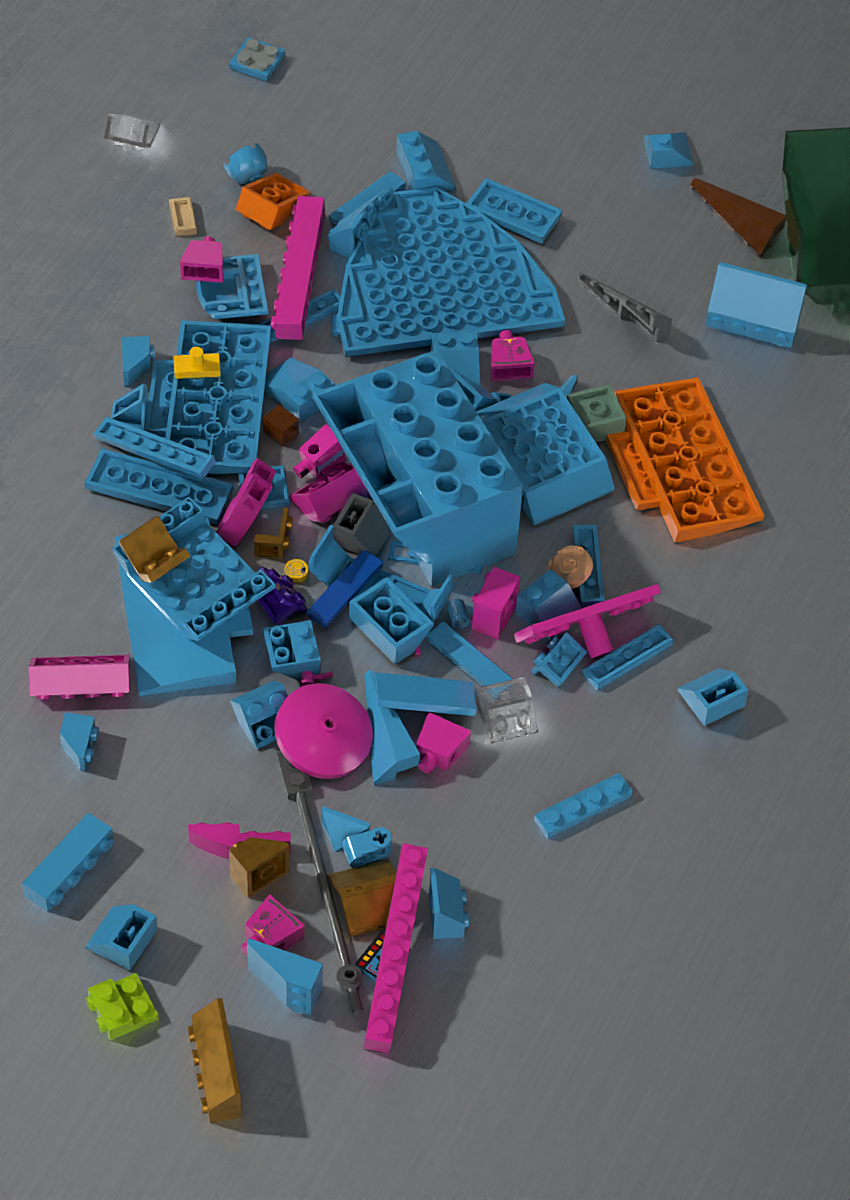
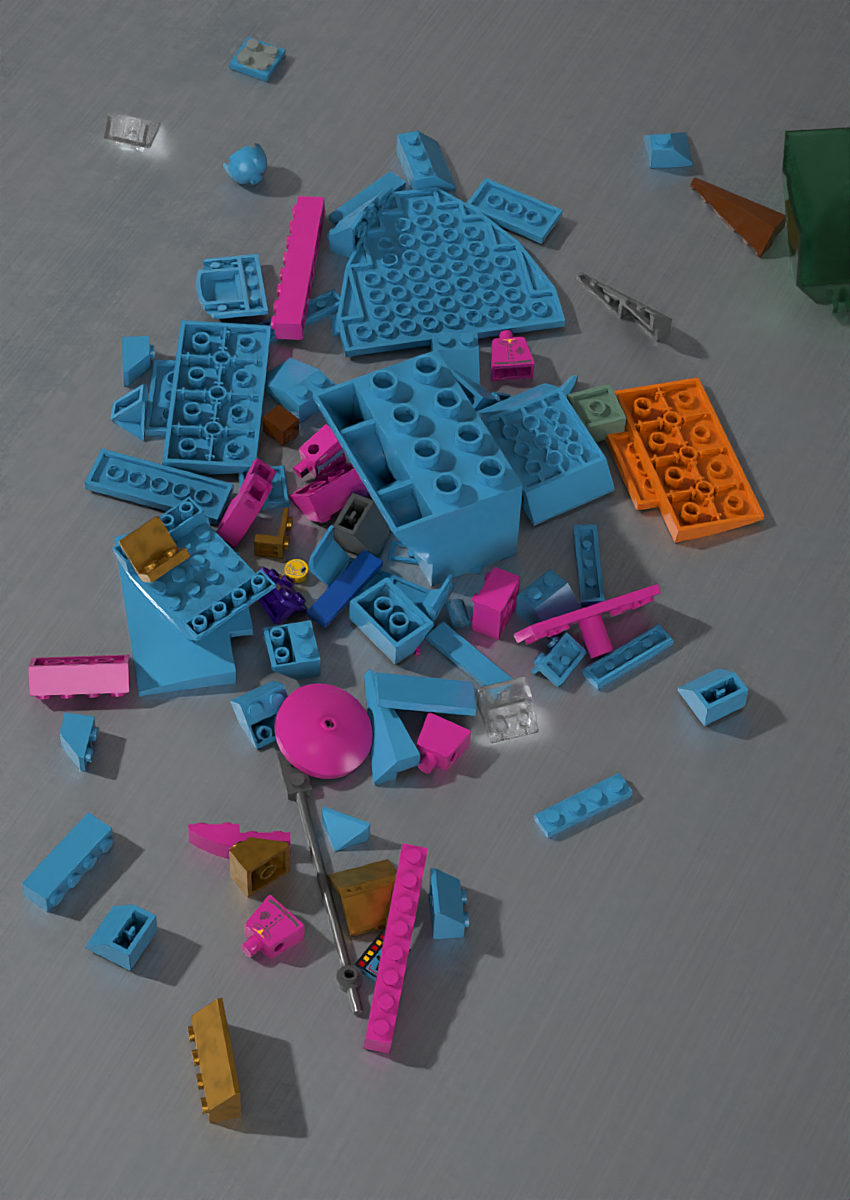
(121, 1006): lime plate -> none
(154, 447): dark azure plate -> none
(182, 216): tan tile -> none
(196, 364): yellow tile -> none
(202, 261): dark pink torso -> none
(270, 200): orange slope -> none
(287, 975): dark azure slope -> none
(308, 677): dark pink hand -> none
(366, 847): dark azure piece -> none
(572, 565): light nougat tile -> none
(756, 305): dark azure slope -> none

